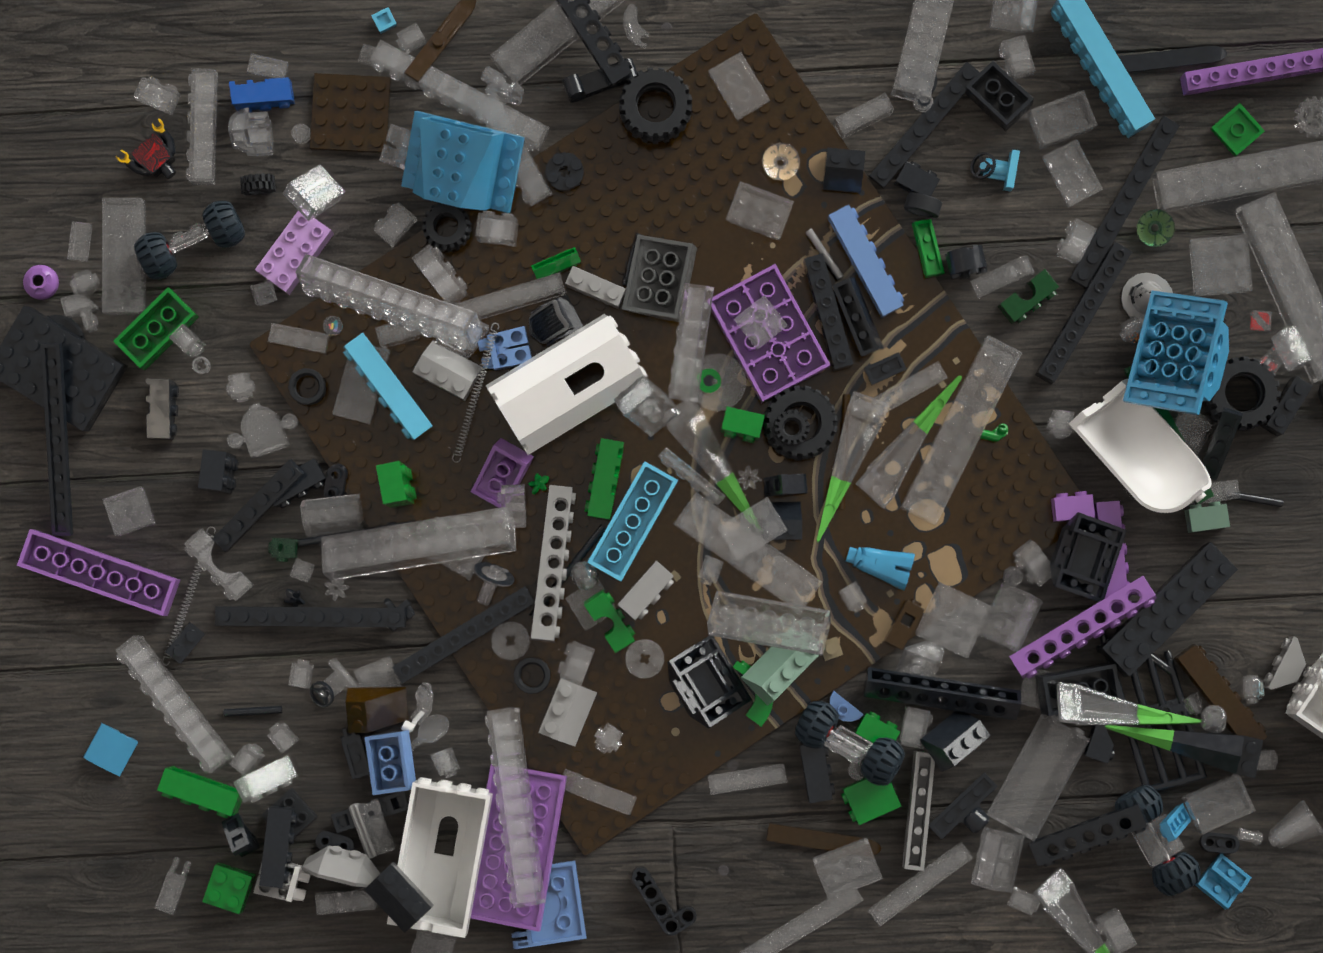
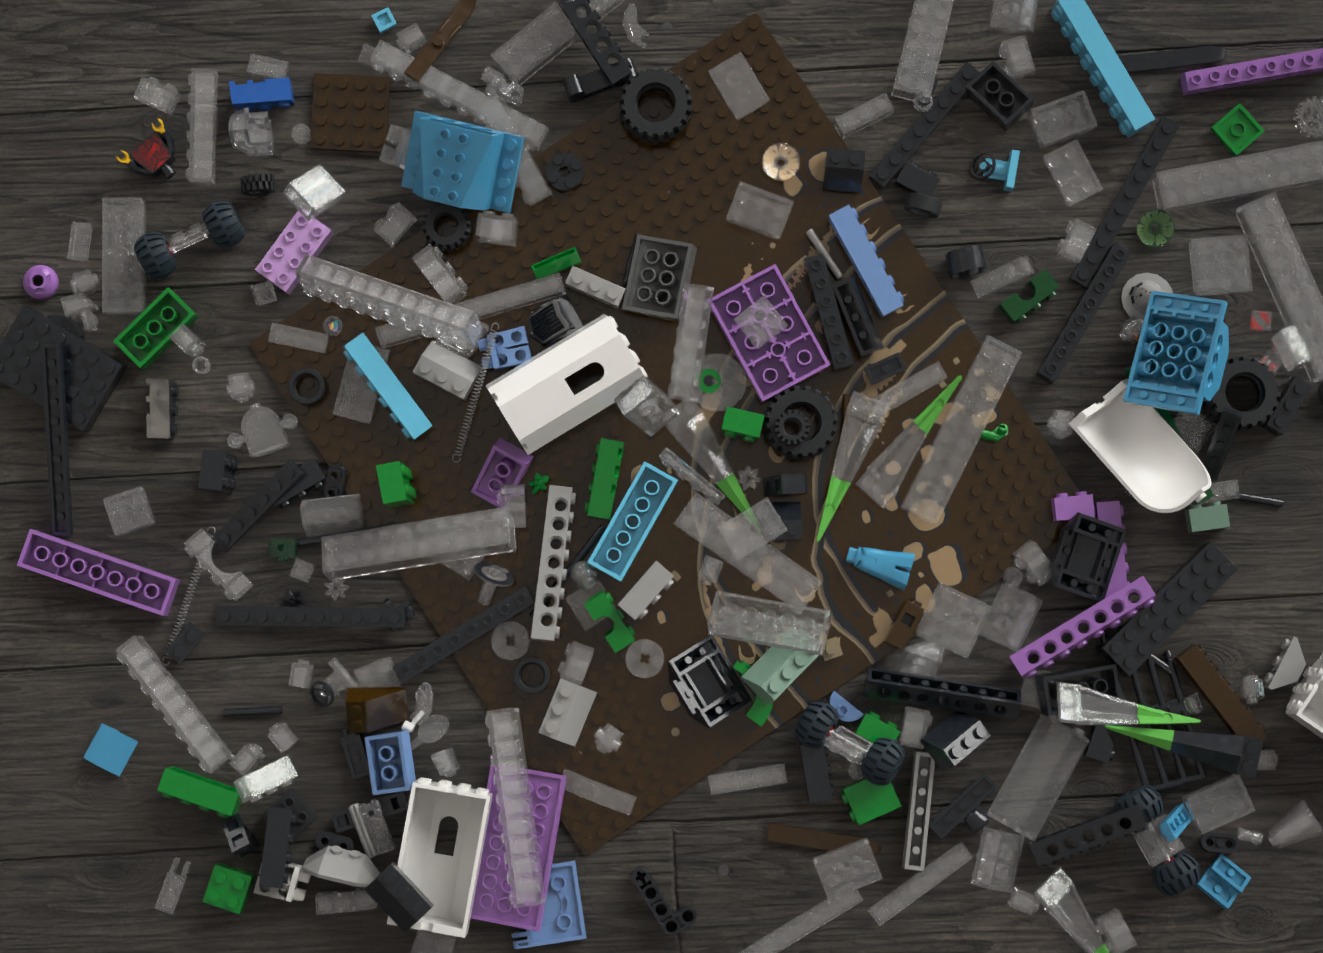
(852, 597): clear brick -> none
(928, 248): green tile -> none
(1213, 719): clear head -> none

